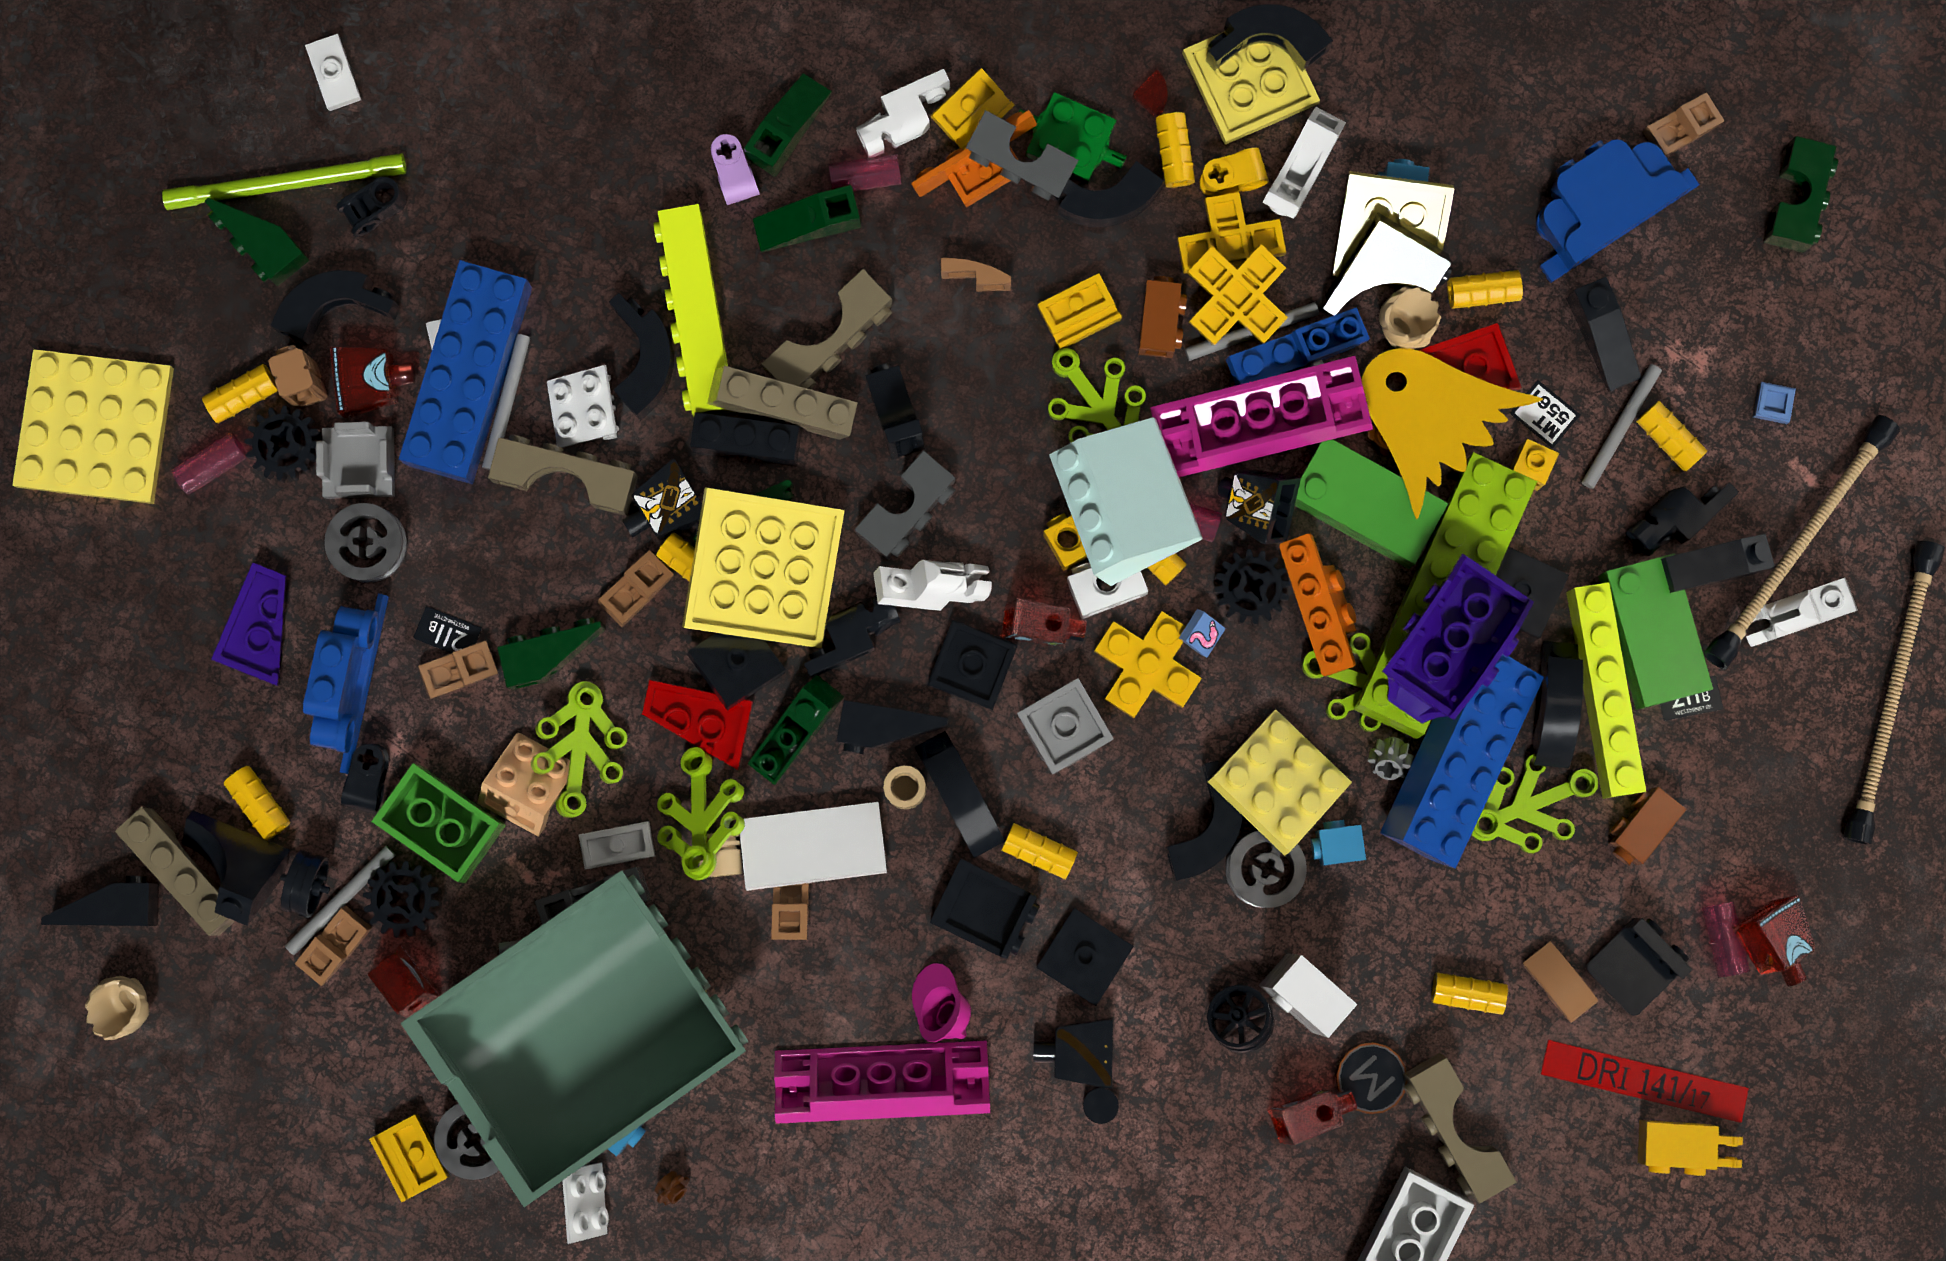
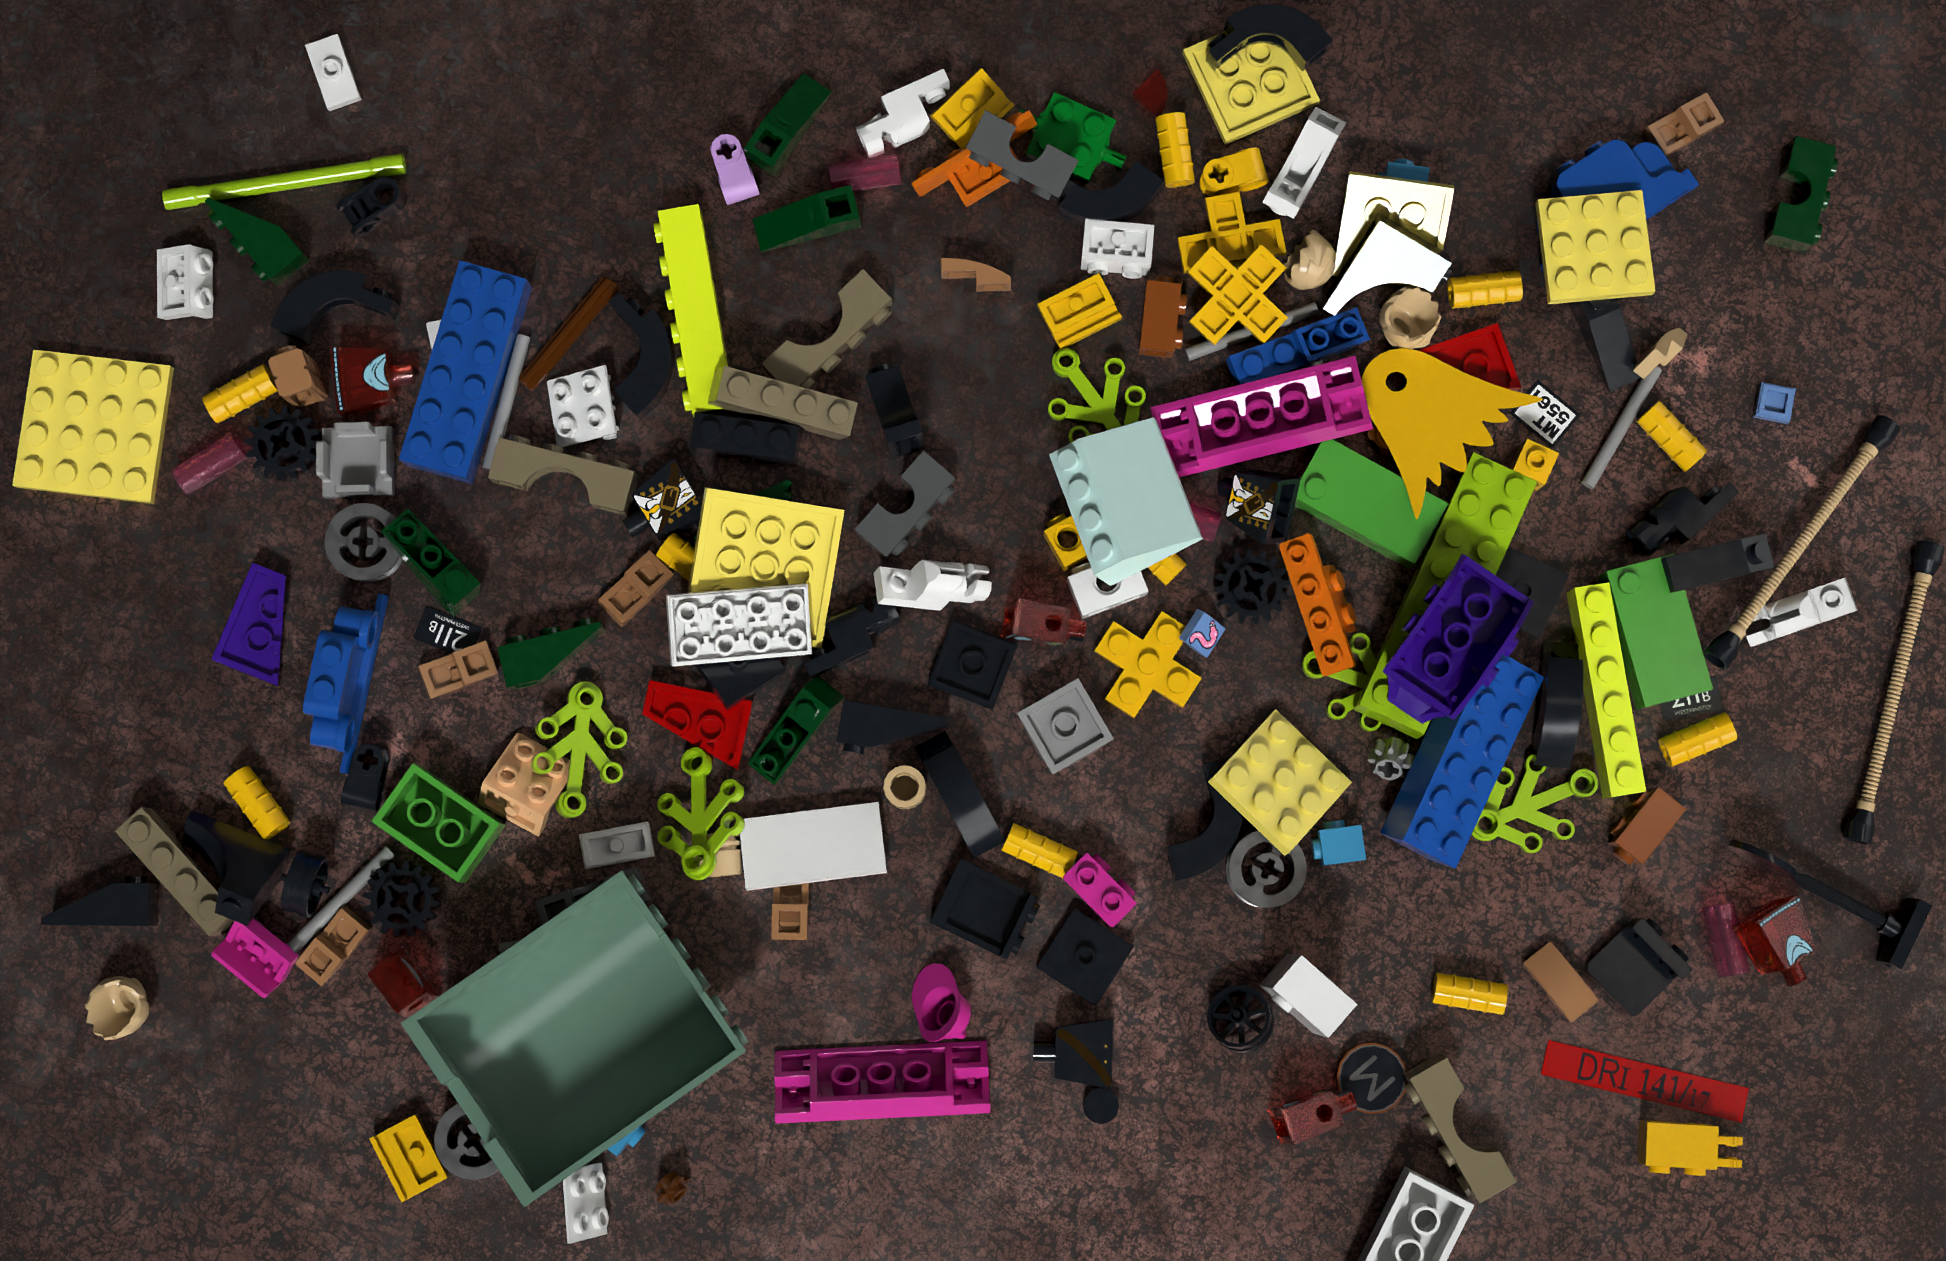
(184, 282): none -> white bracket
(255, 957): none -> dark pink bracket
(432, 563): none -> dark green slope
(568, 333): none -> reddish brown axle
(738, 624): none -> white tile
(1099, 890): none -> dark pink bracket
(1117, 248): none -> white bracket
(1310, 263): none -> tan hair
(1595, 247): none -> light yellow plate
(1661, 352): none -> tan slope
(1697, 739): none -> yellow axle
(1900, 930): none -> black piece

